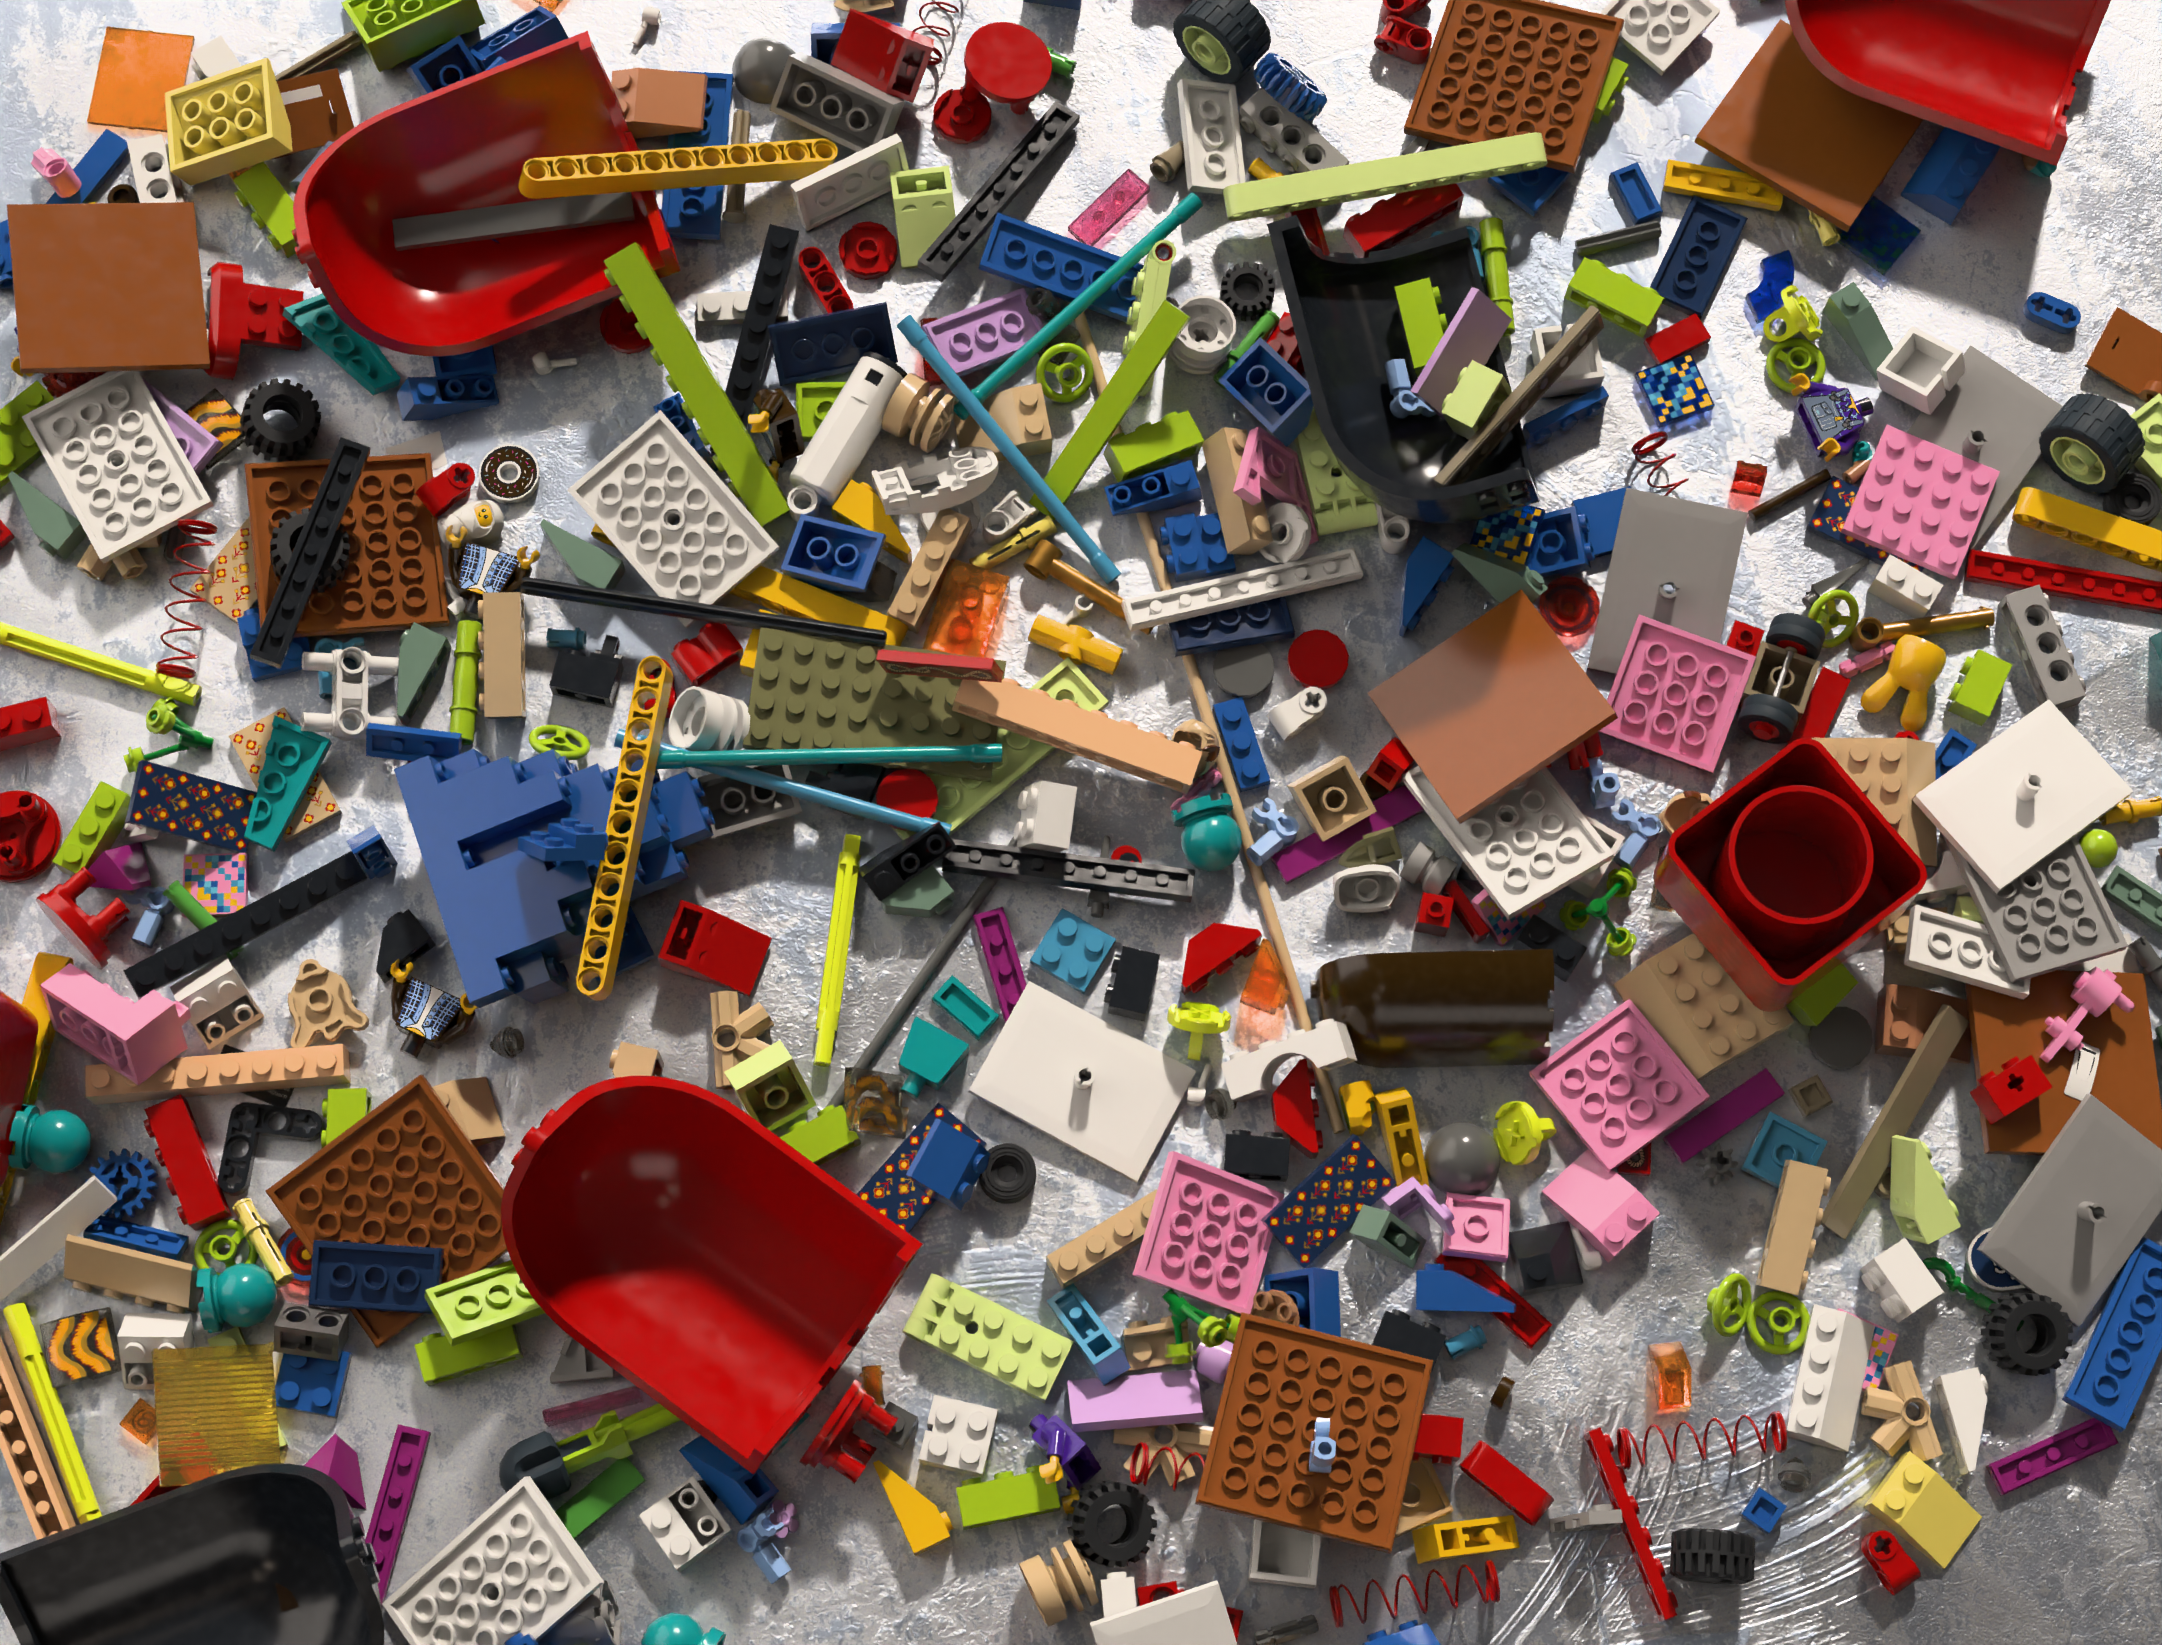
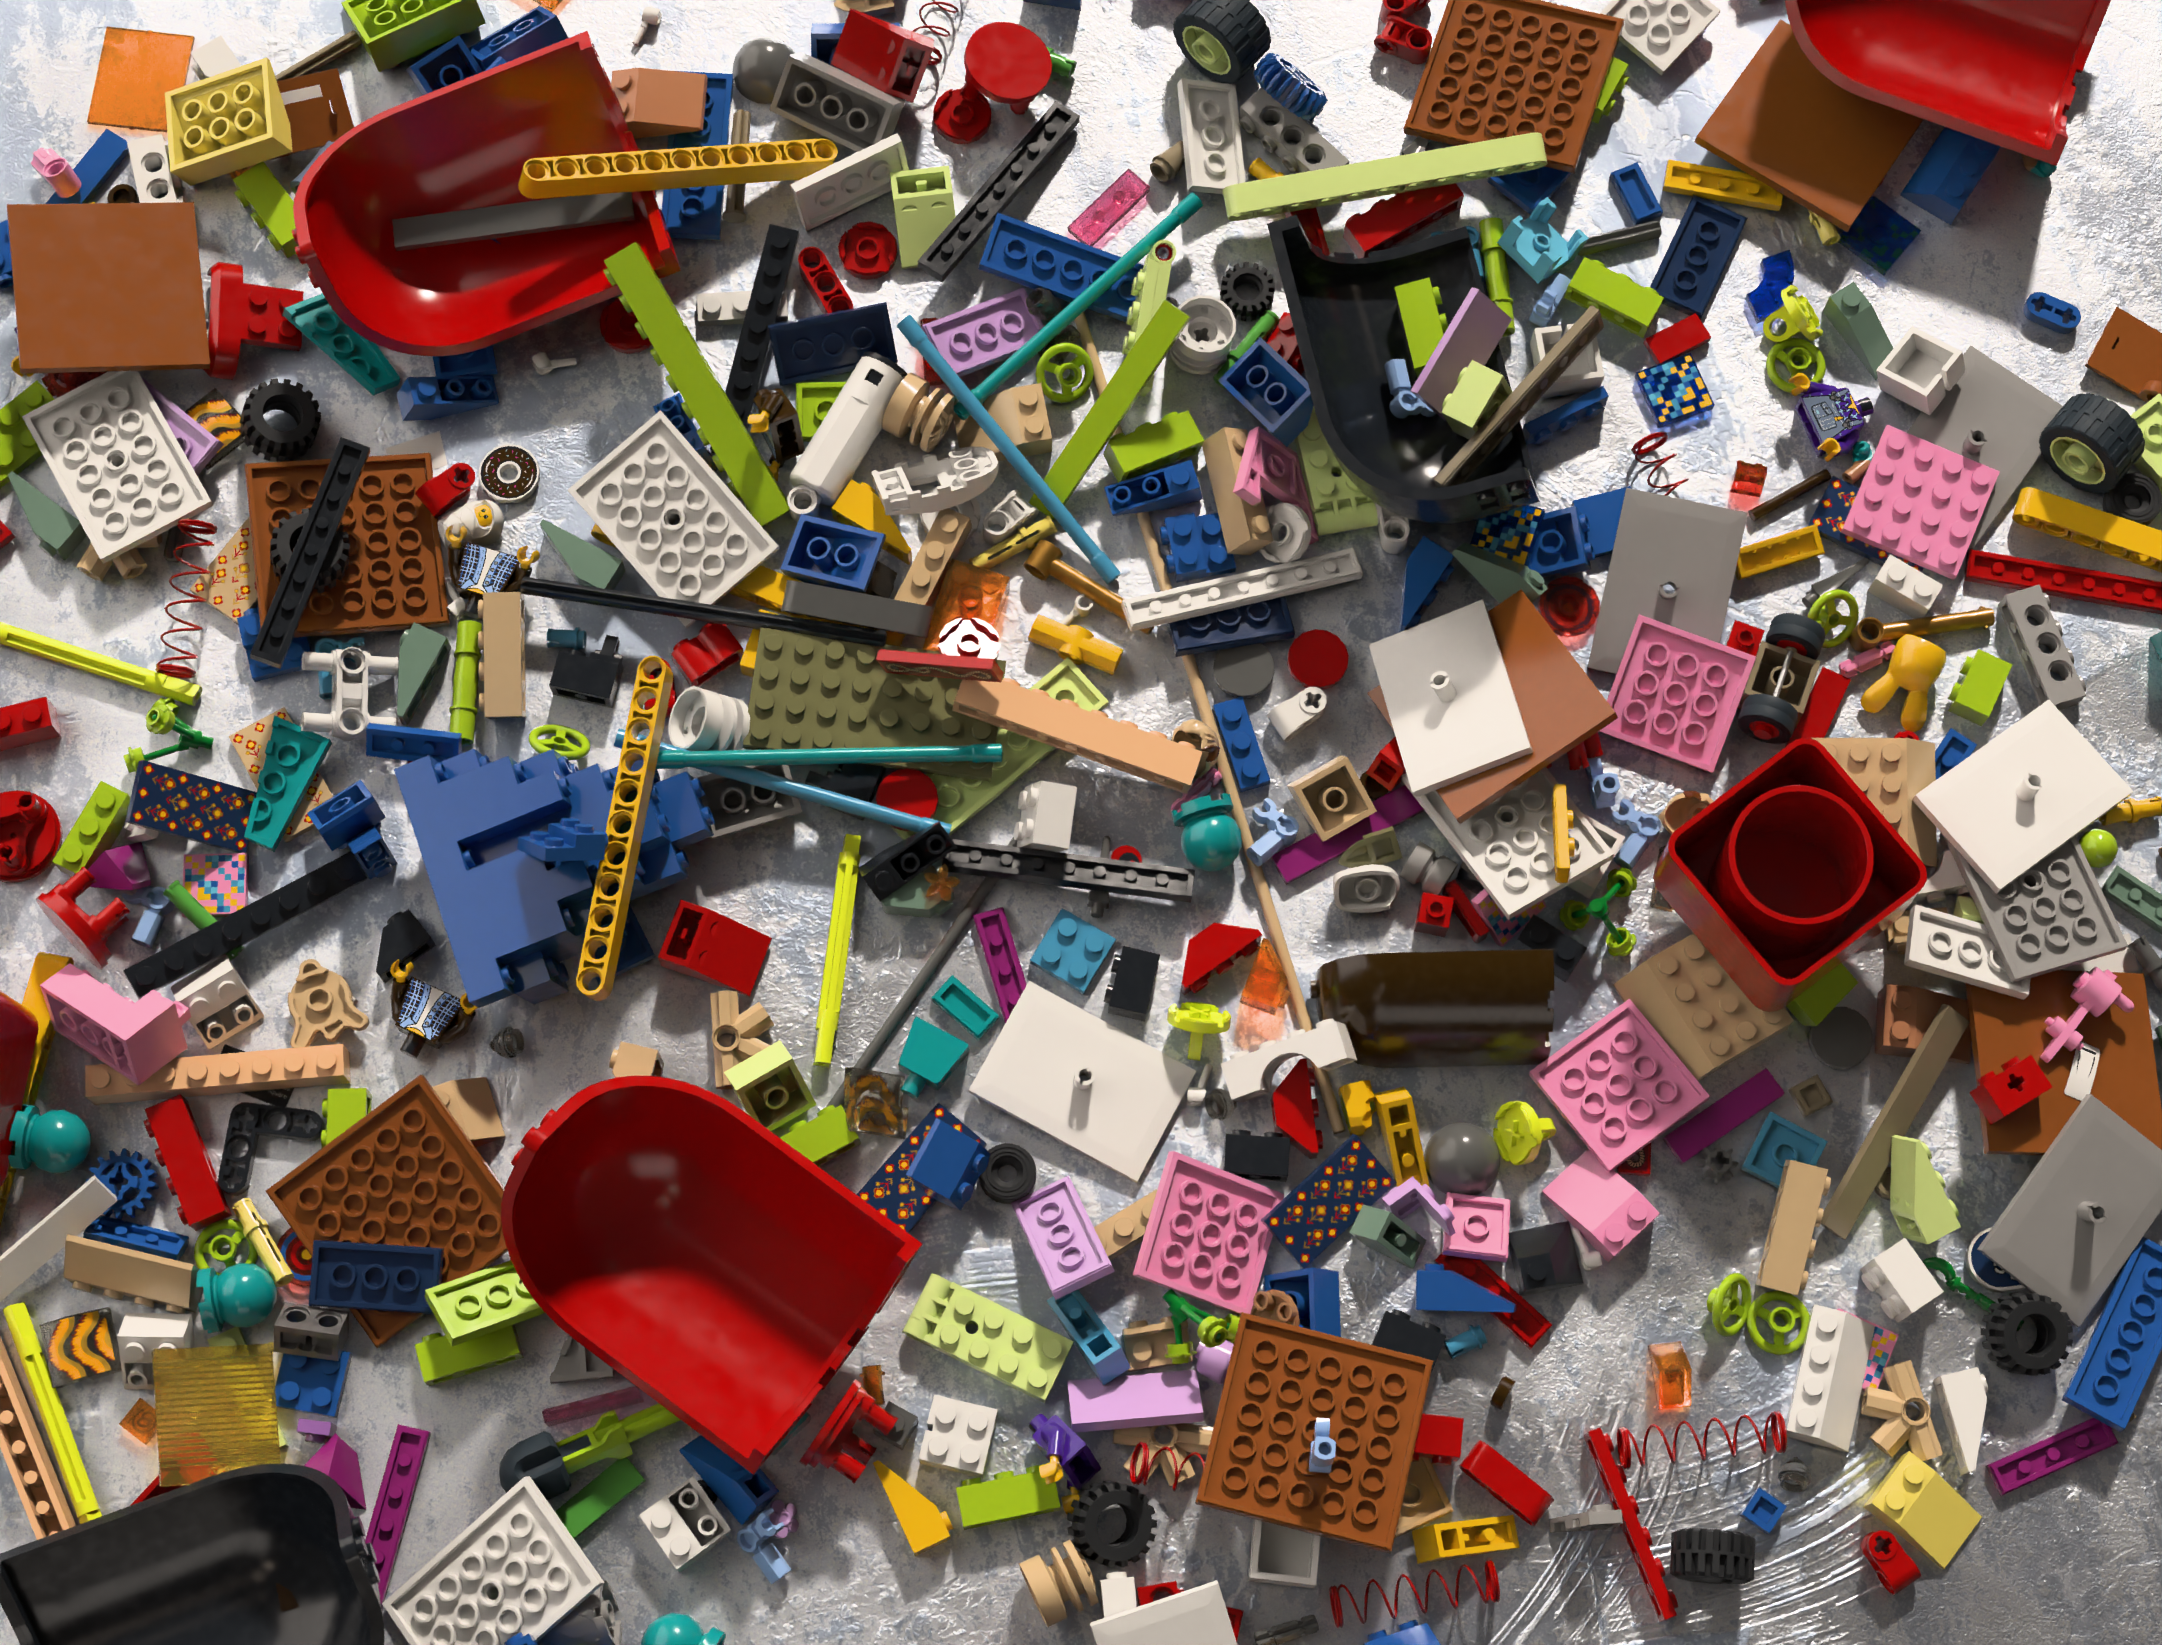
(316, 1430): none -> medium lavender plate
(346, 815): none -> blue slope
(857, 609): none -> dark grey beam
(941, 883): none -> clear orange plant
(969, 639): none -> tile
(1062, 1237): none -> lavender tile
(1450, 698): none -> white piece
(1538, 245): none -> medium azure panel
(1550, 300): none -> light blue bar
(1562, 821): none -> yellow plate
(1779, 551): none -> yellow plate

